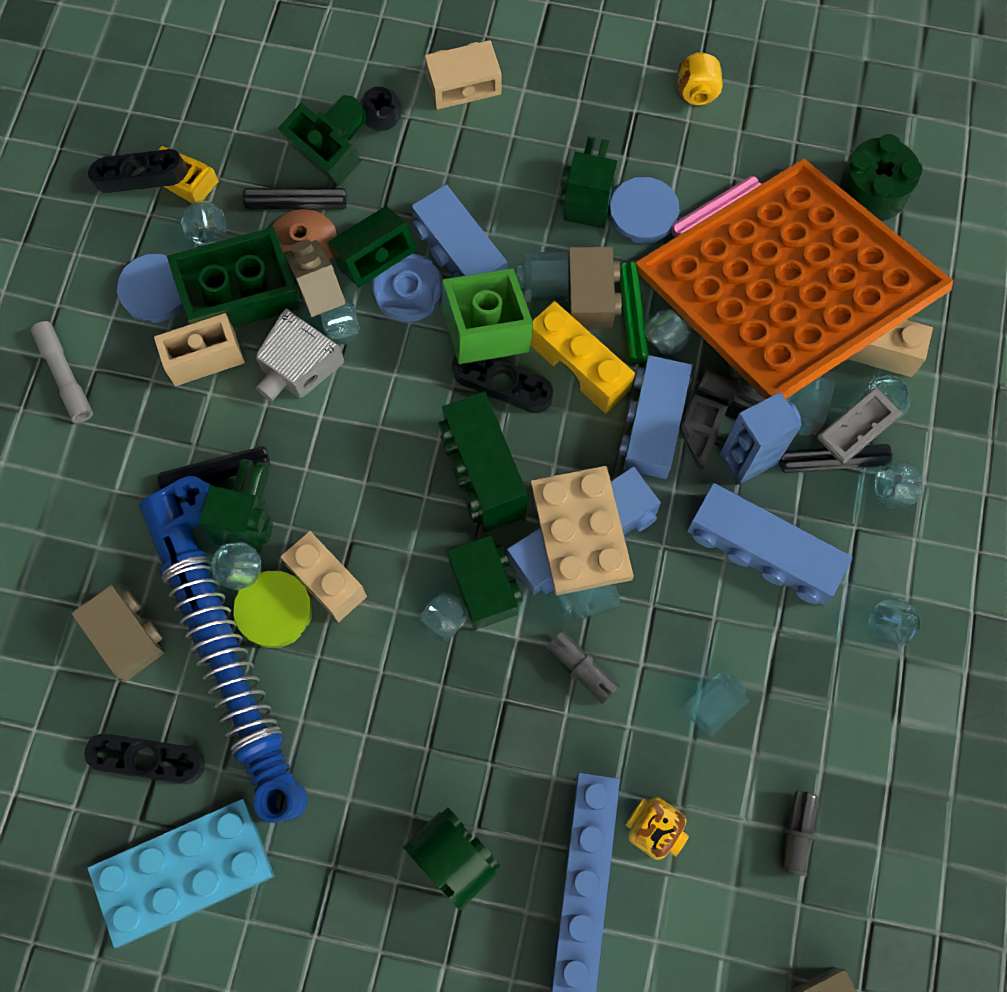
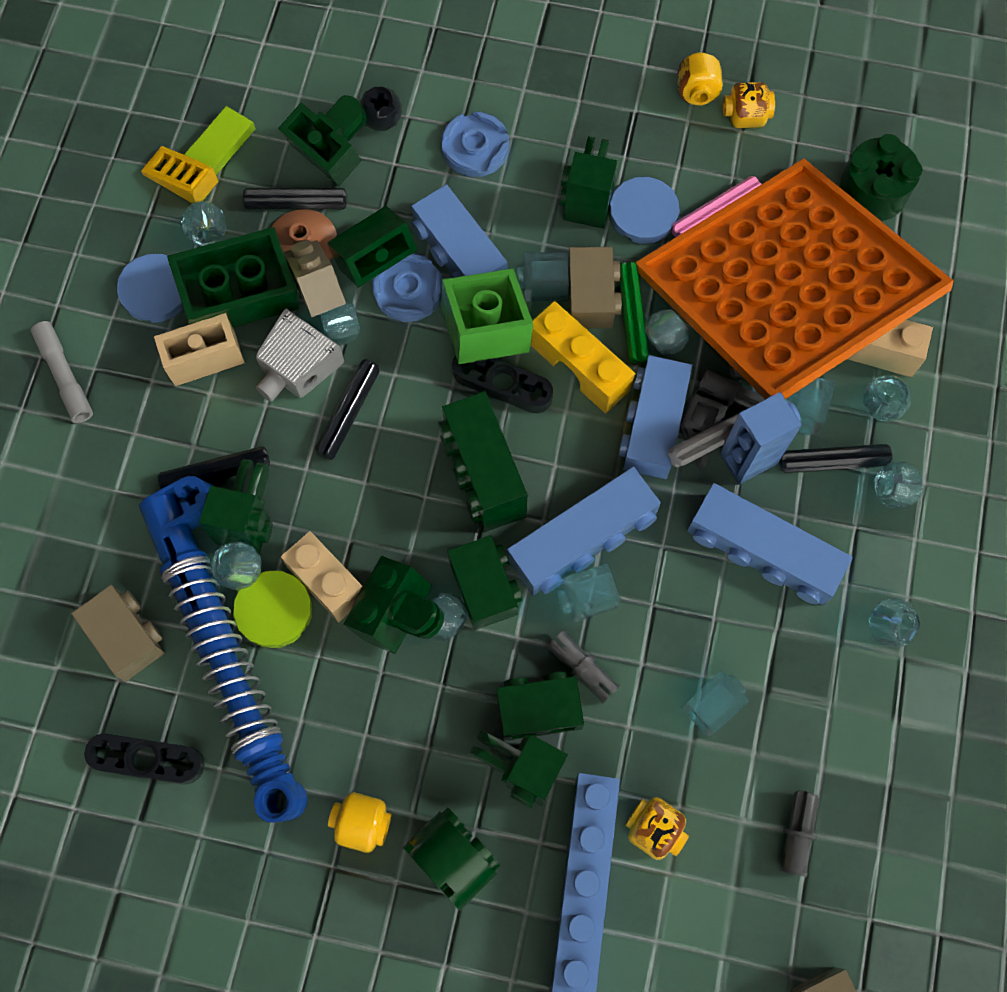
(160, 170): black beam -> none
(180, 873): medium azure plate -> none
(221, 139): none -> lime tile
(347, 409): none -> black axle
(360, 822): none -> yellow head
(394, 606): none -> dark green brick
(463, 74): tan brick -> none
(475, 144): none -> medium blue tile
(531, 767): none -> dark green brick
(540, 706): none -> dark green brick
(581, 530): tan plate -> none
(701, 443): none -> light grey axle
(749, 105): none -> yellow head
(859, 425): light grey plate -> none

